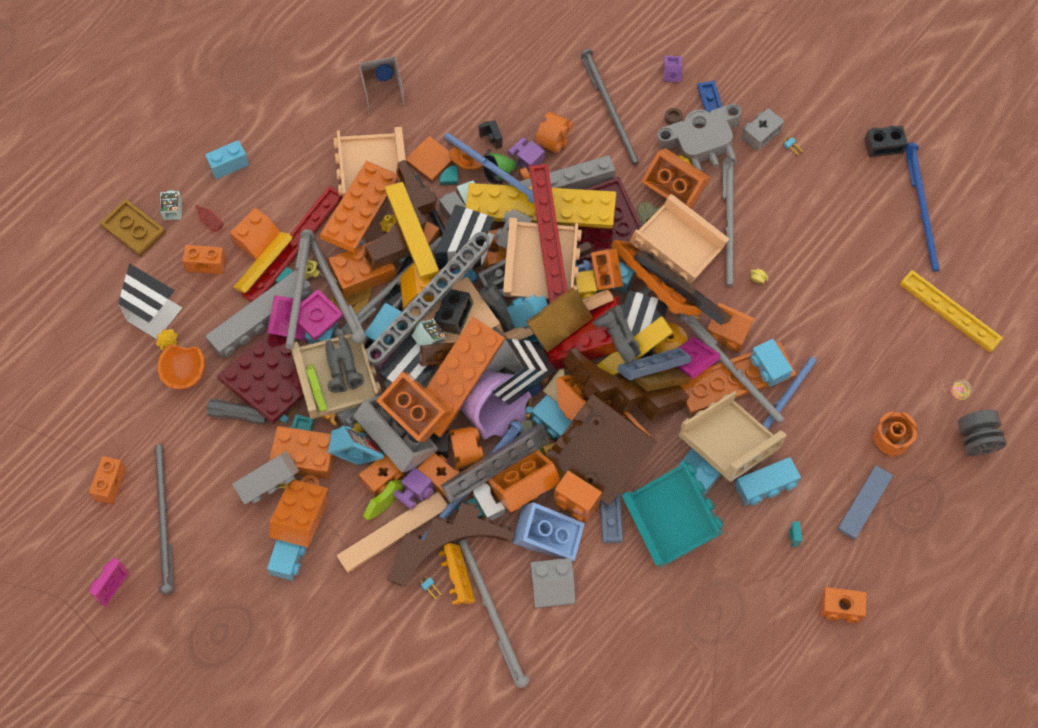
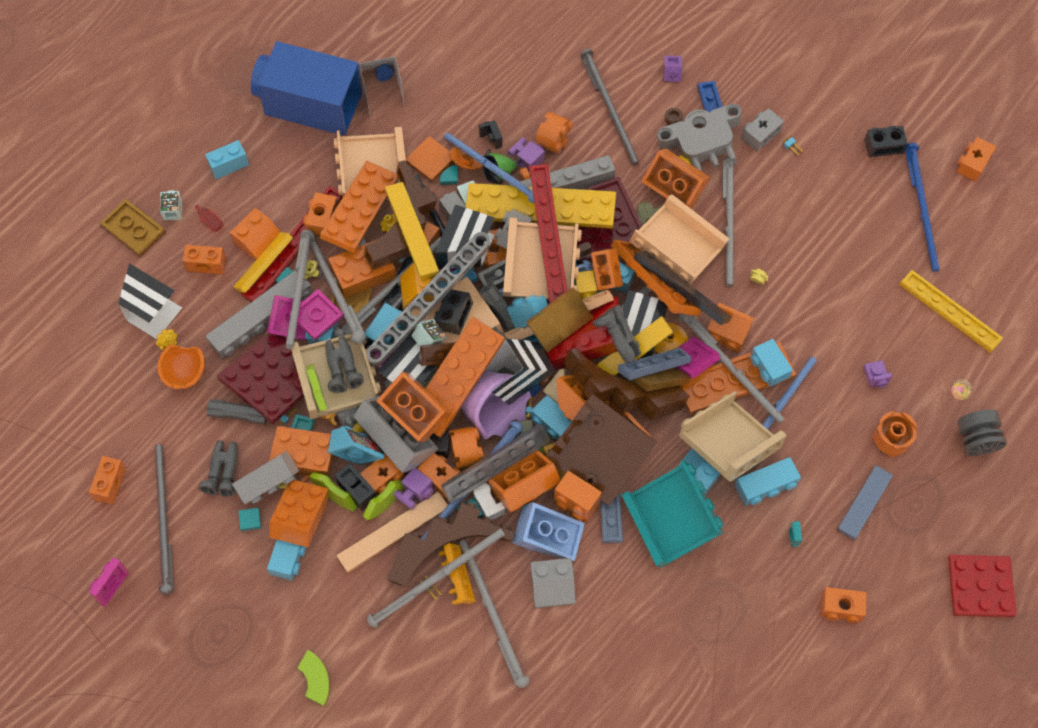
(218, 459): none -> dark grey piece
(249, 519): none -> teal tile
(307, 87): none -> blue container
(316, 678): none -> lime tile
(319, 204): none -> orange brick
(334, 493): none -> lime tile
(353, 483): none -> black brick
(445, 571): none -> light grey bar
(877, 374): none -> medium lavender bracket
(976, 158): none -> orange brick
(982, 586): none -> red plate

